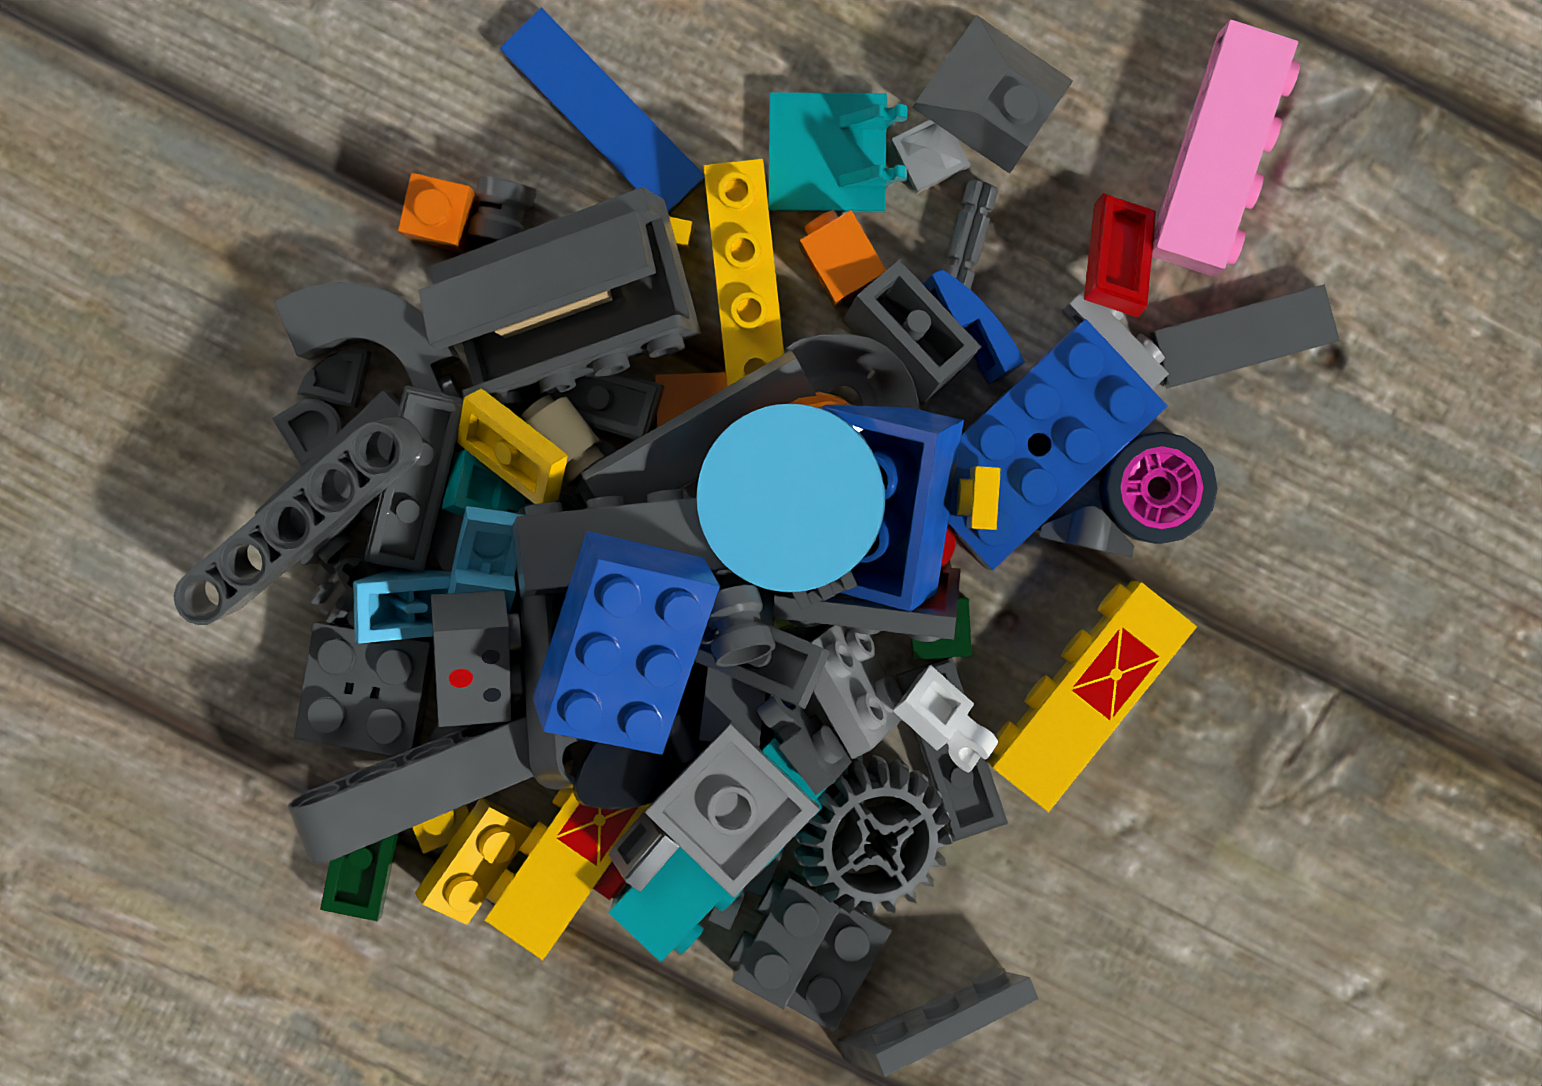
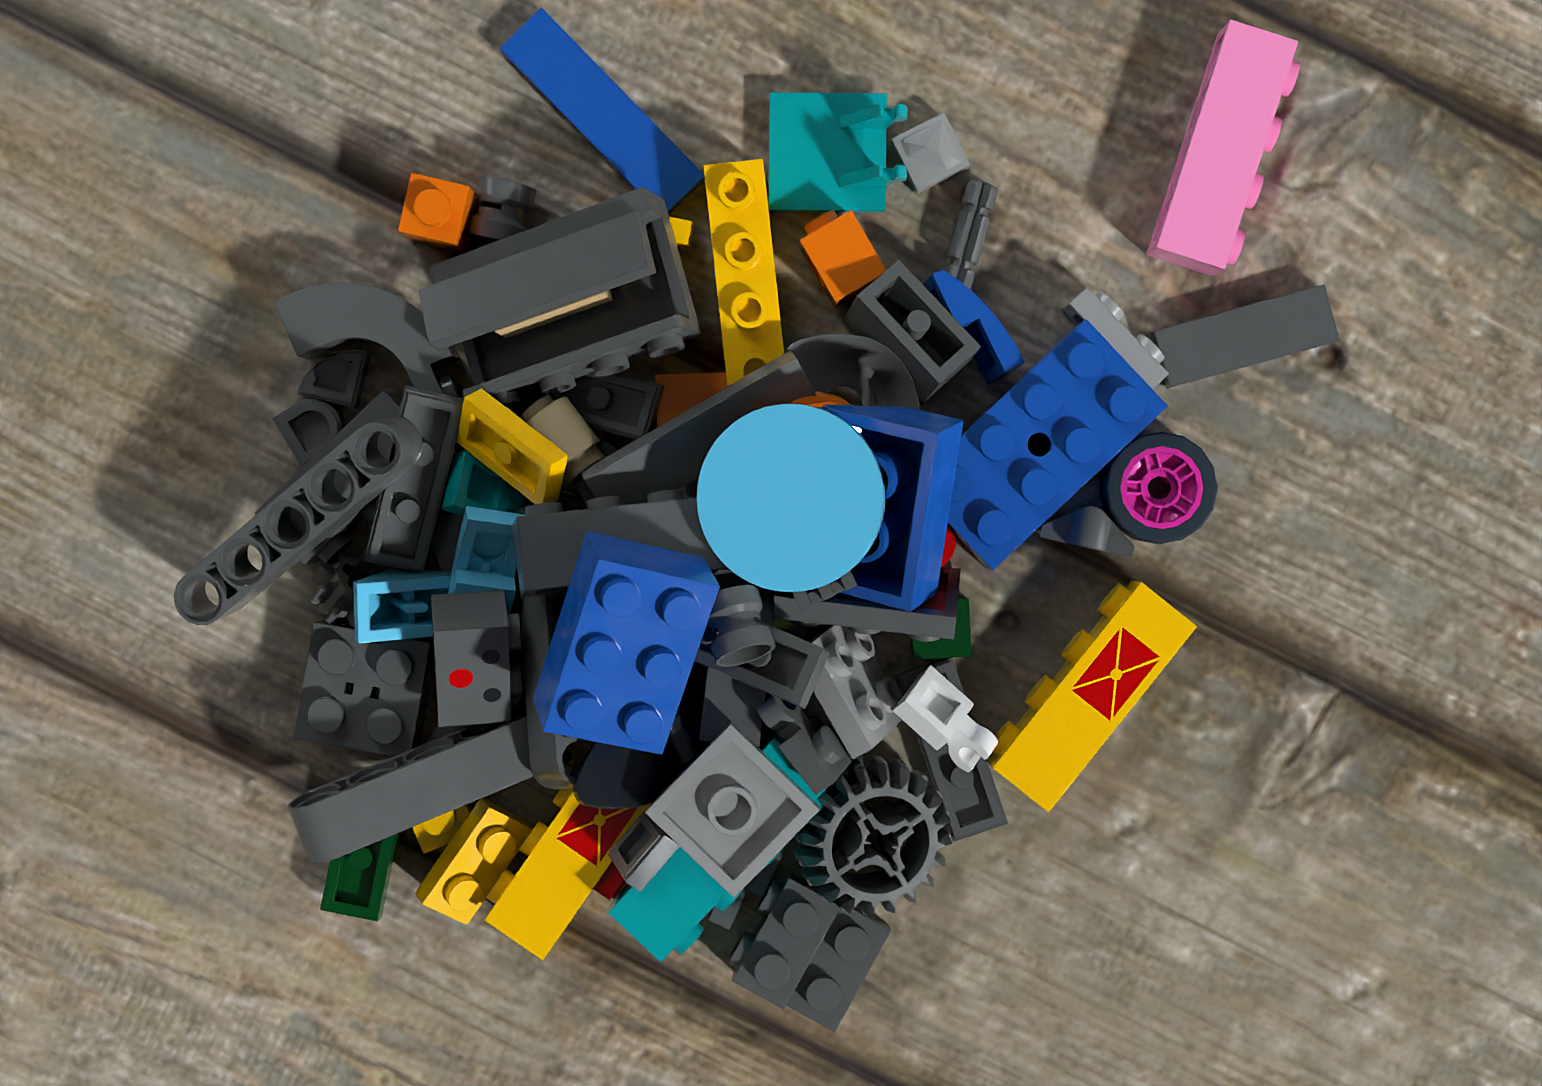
(937, 1023): dark grey wing -> none
(979, 497): yellow plate -> none
(992, 94): dark grey slope -> none
(1120, 255): red tile -> none

